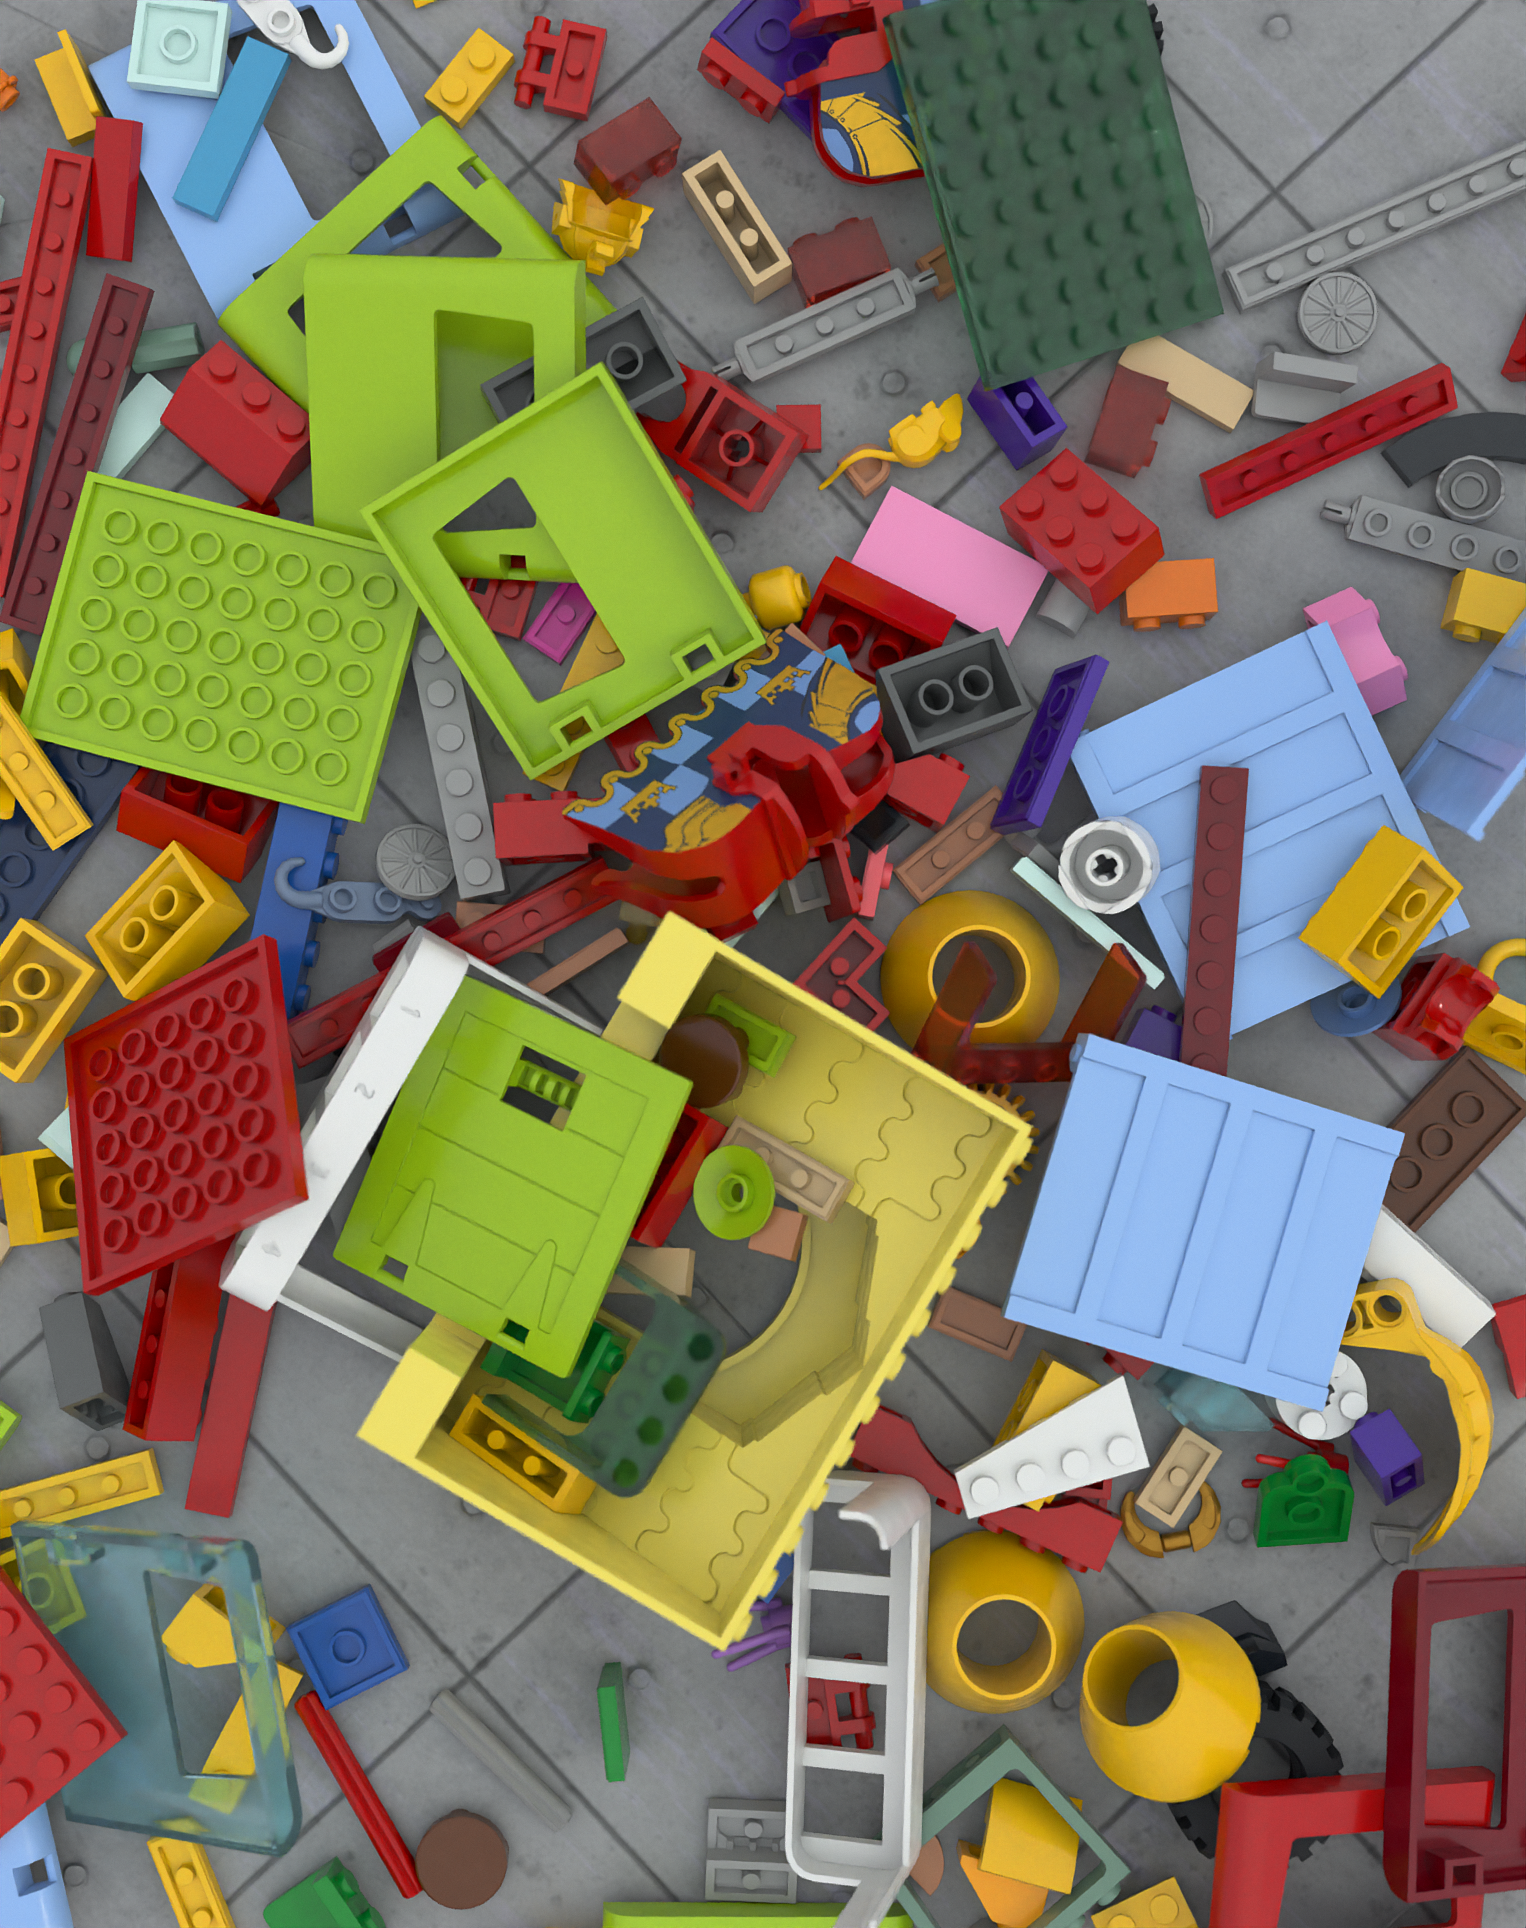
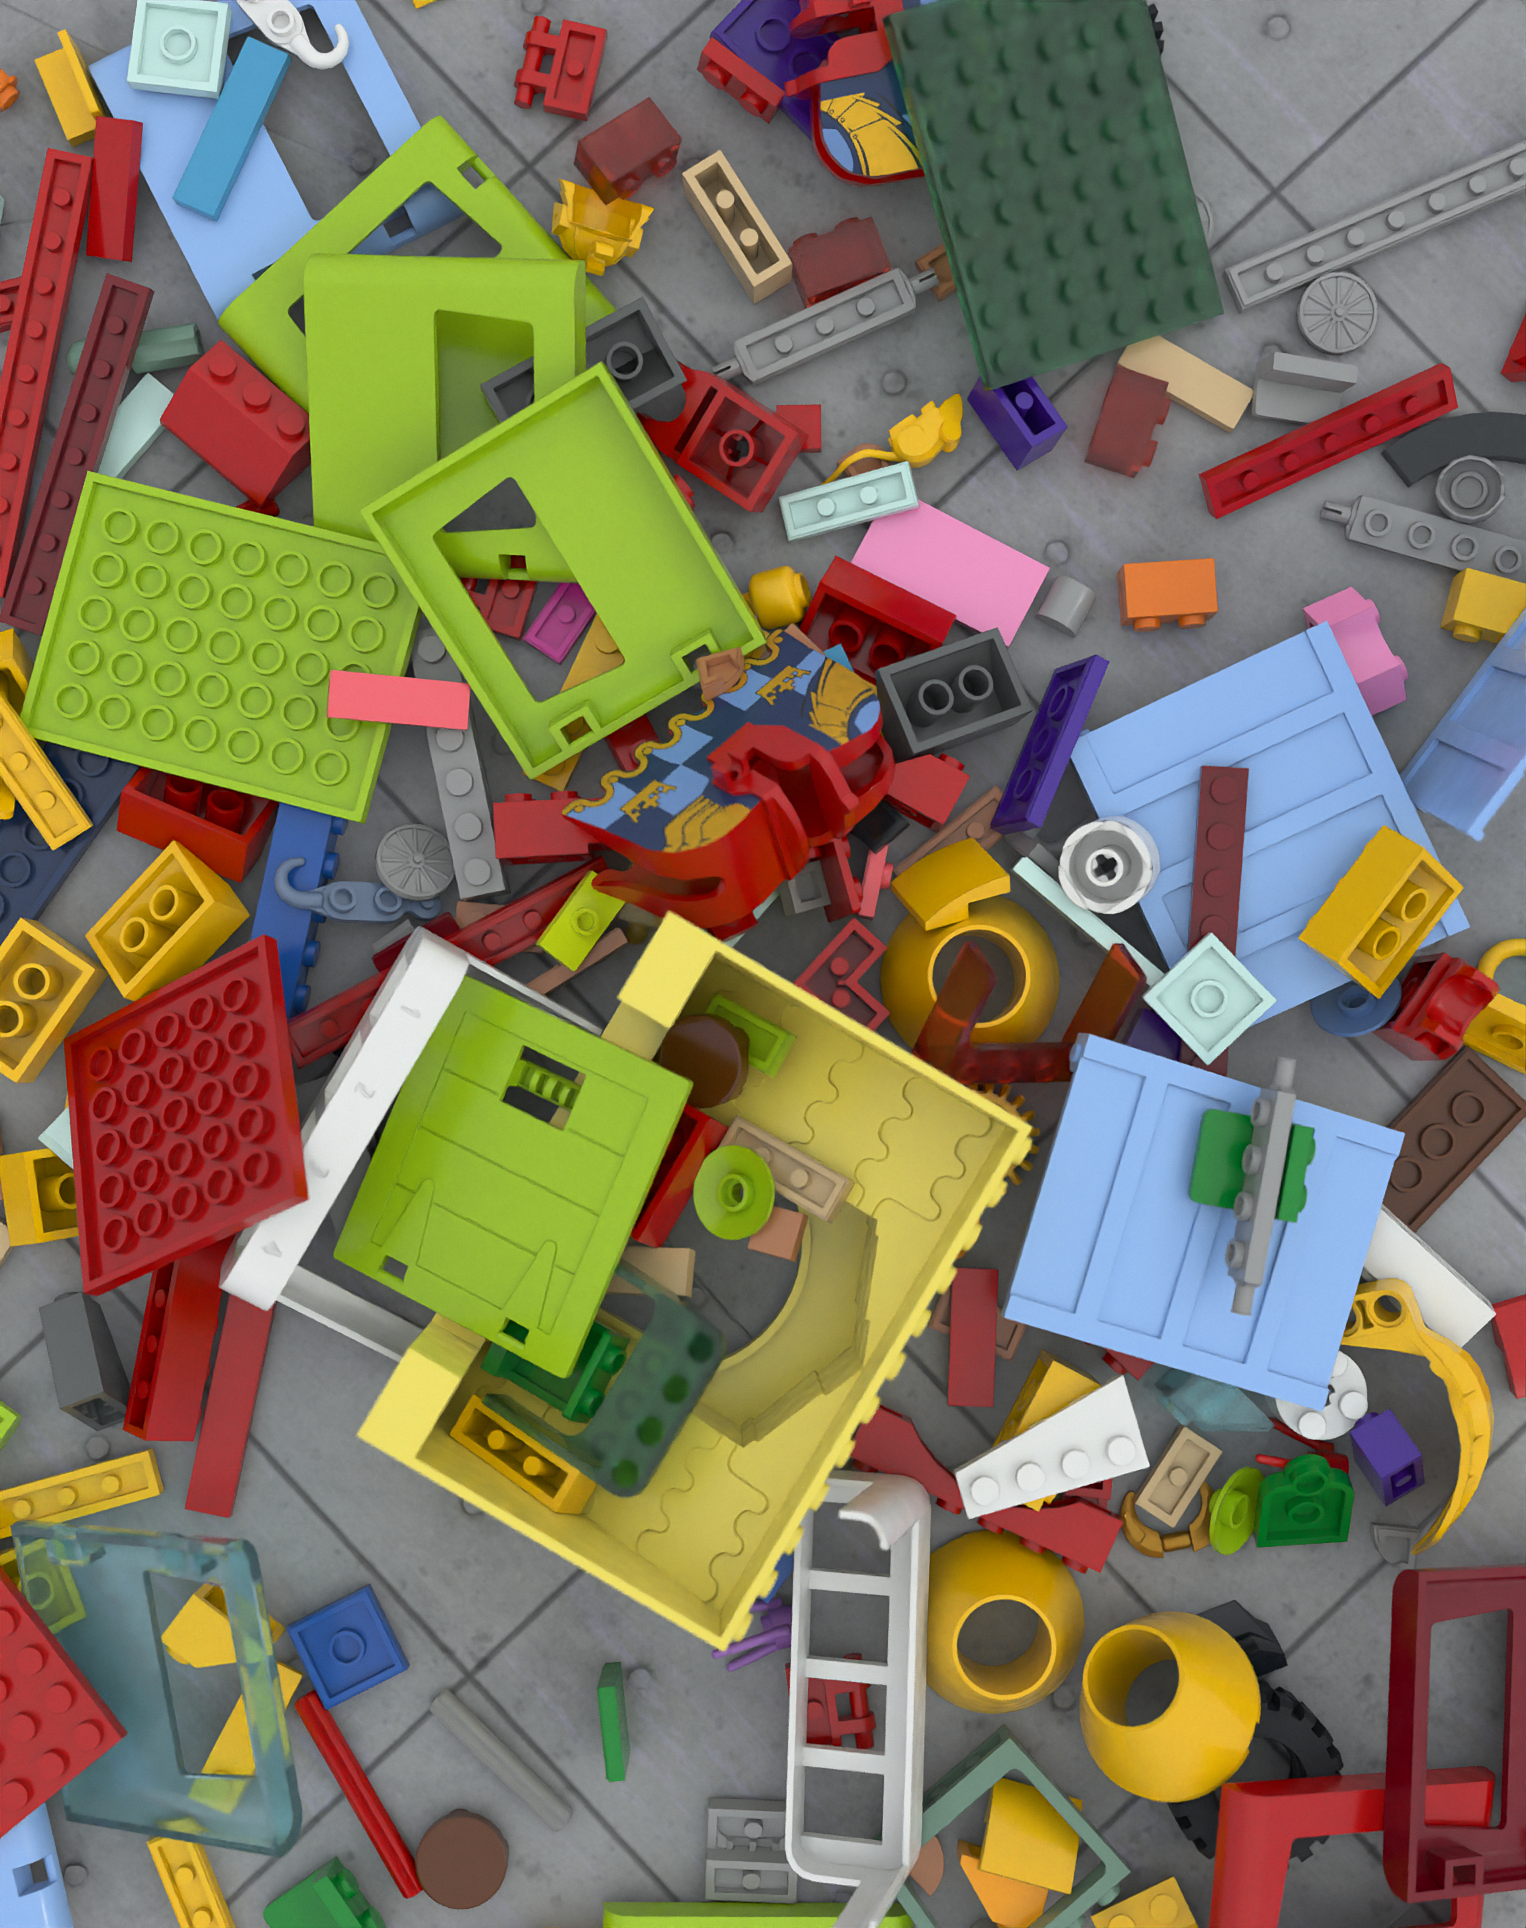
(398, 700): none -> coral tile
(469, 78): yellow plate -> none
(579, 924): none -> neon yellow plate
(720, 671): none -> nougat tile
(849, 501): none -> light aqua tile
(947, 880): none -> yellow slope
(972, 1337): none -> red tile
(1082, 530): red brick -> none
(1208, 998): none -> light aqua plate
(1218, 1168): none -> green bracket
(1234, 1510): none -> lime dish
(1257, 1202): none -> light grey plate

